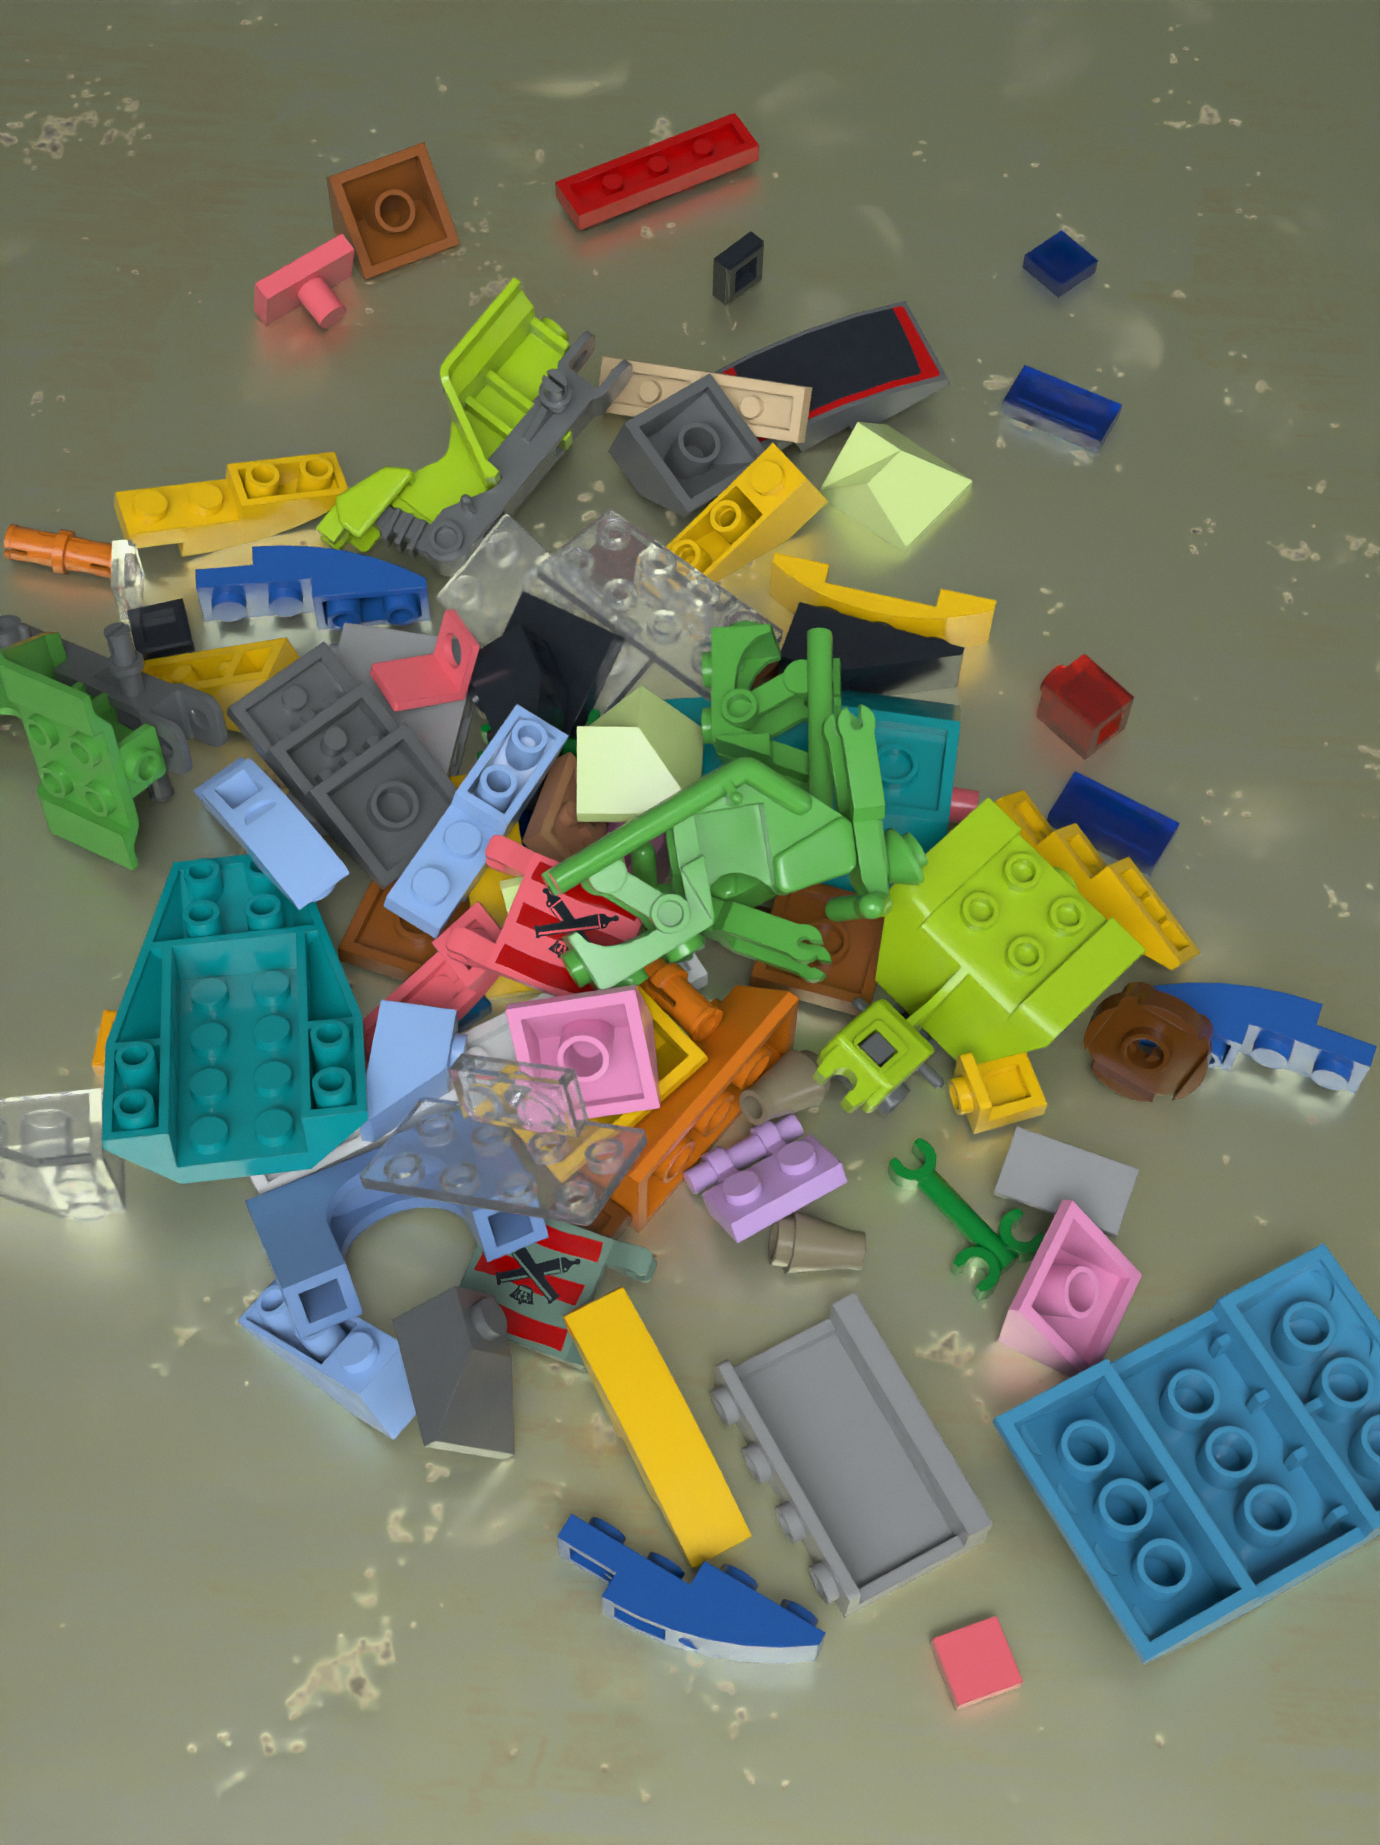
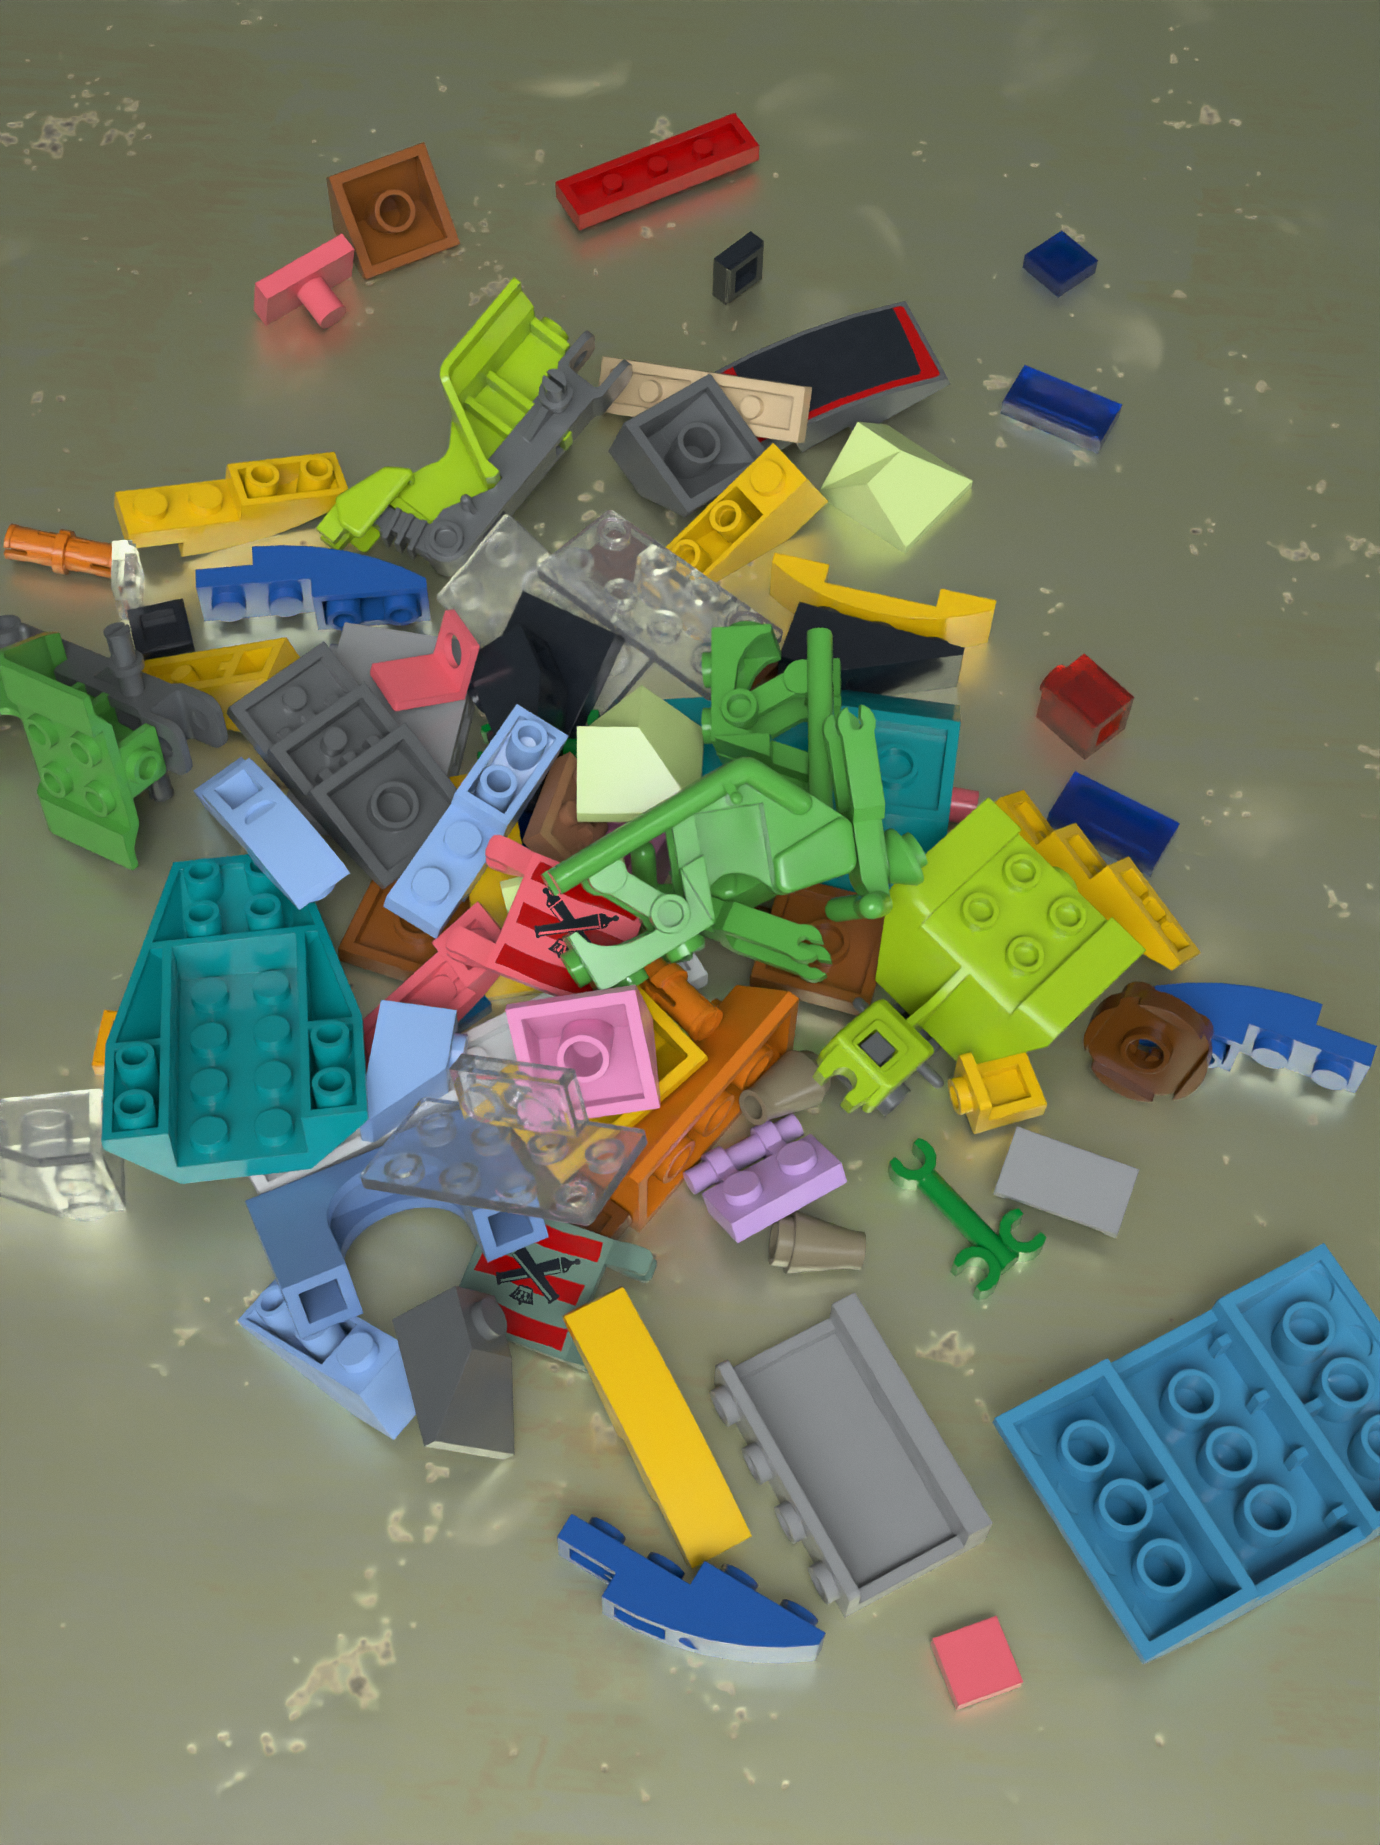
(1070, 1295): bright pink slope -> none

